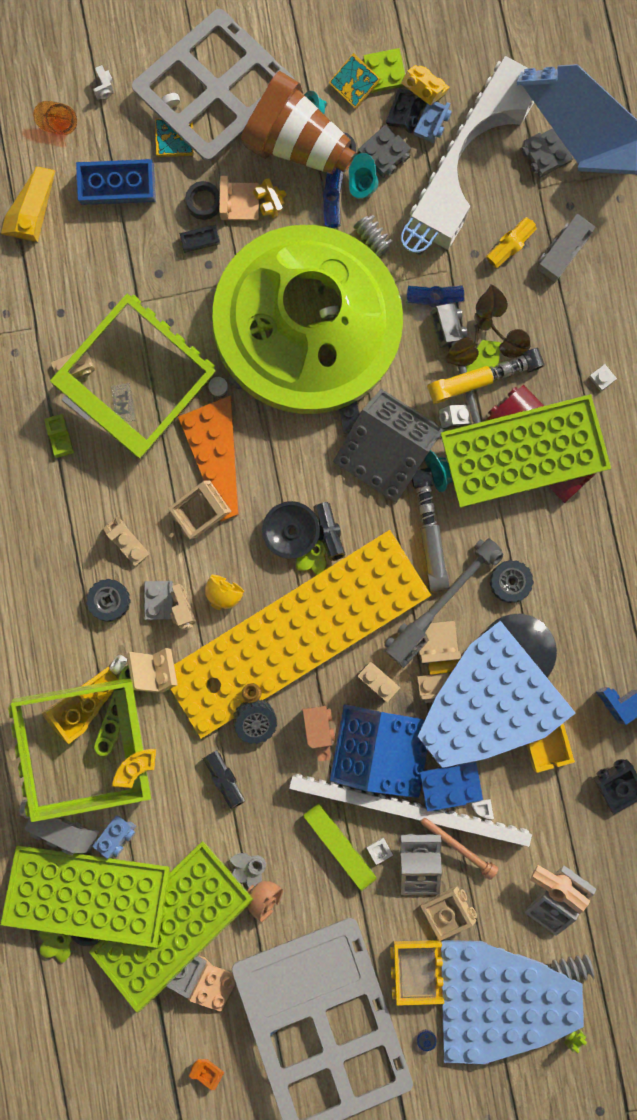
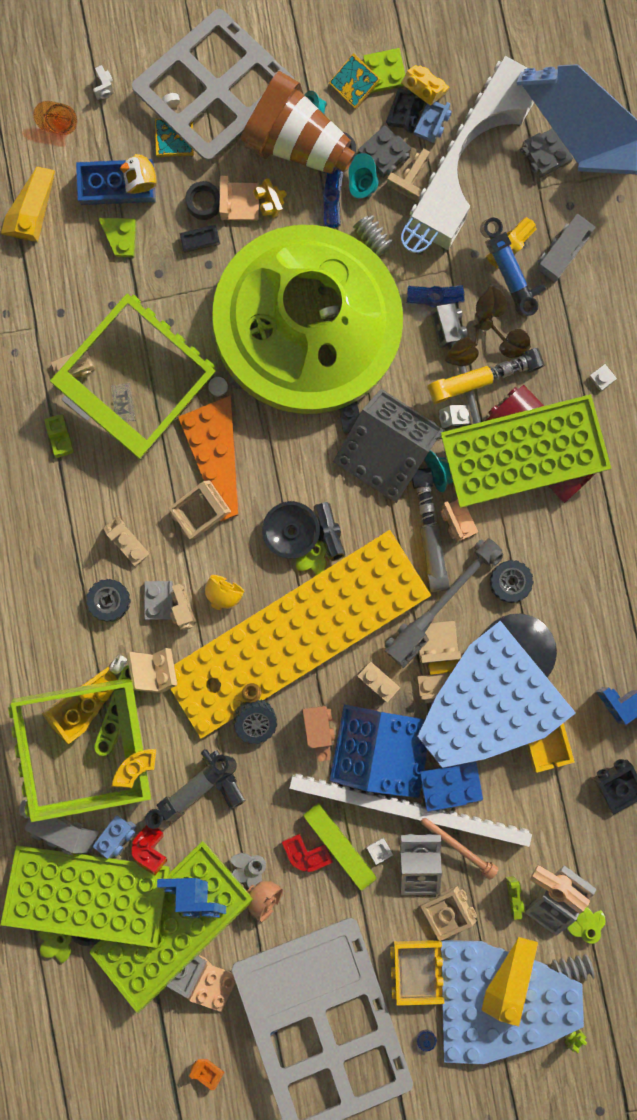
(121, 235): none -> lime wing
(138, 174): none -> yellow piece
(144, 852): none -> red plate
(173, 807): none -> black piece
(191, 897): none -> blue bracket
(304, 859): none -> red plate
(405, 185): none -> tan bracket
(459, 520): none -> light nougat bracket
(483, 808): white tile -> none
(488, 355): lime wing -> none
(500, 247): none -> piece
(509, 987): none -> yellow wedge
(514, 891): none -> lime wing
(588, 921): none -> lime plate

